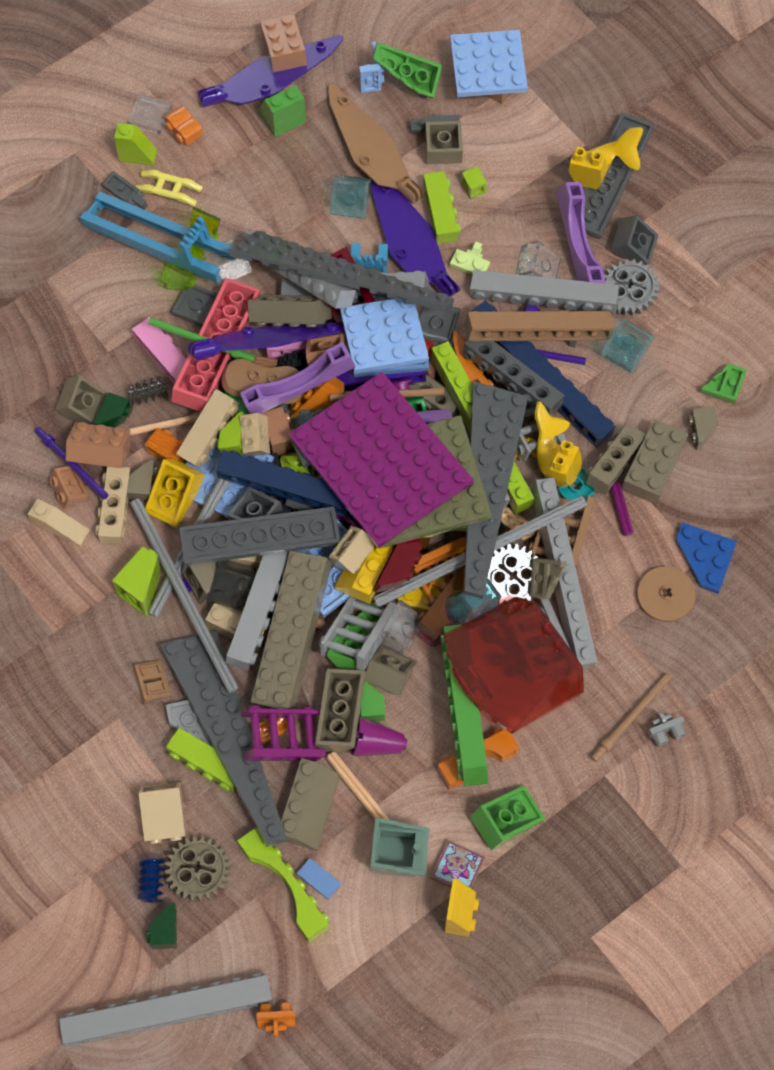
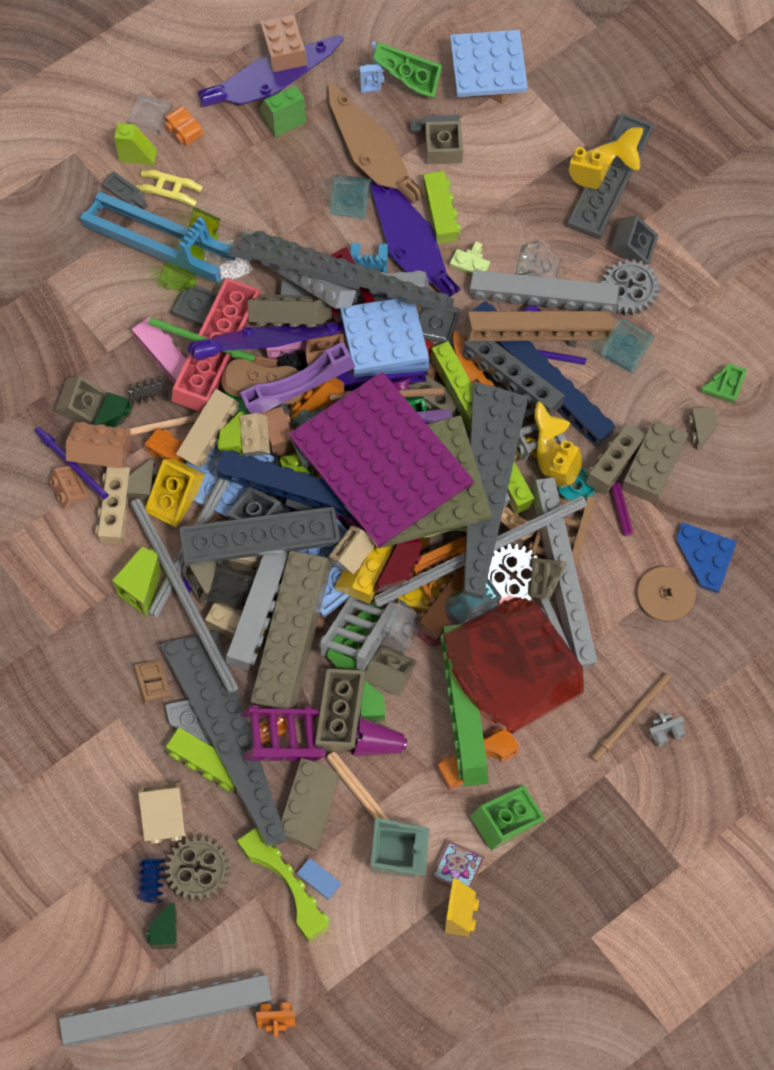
(57, 522): tan slope -> none
(474, 182): lime brick -> none
(572, 204): medium lavender arch -> none

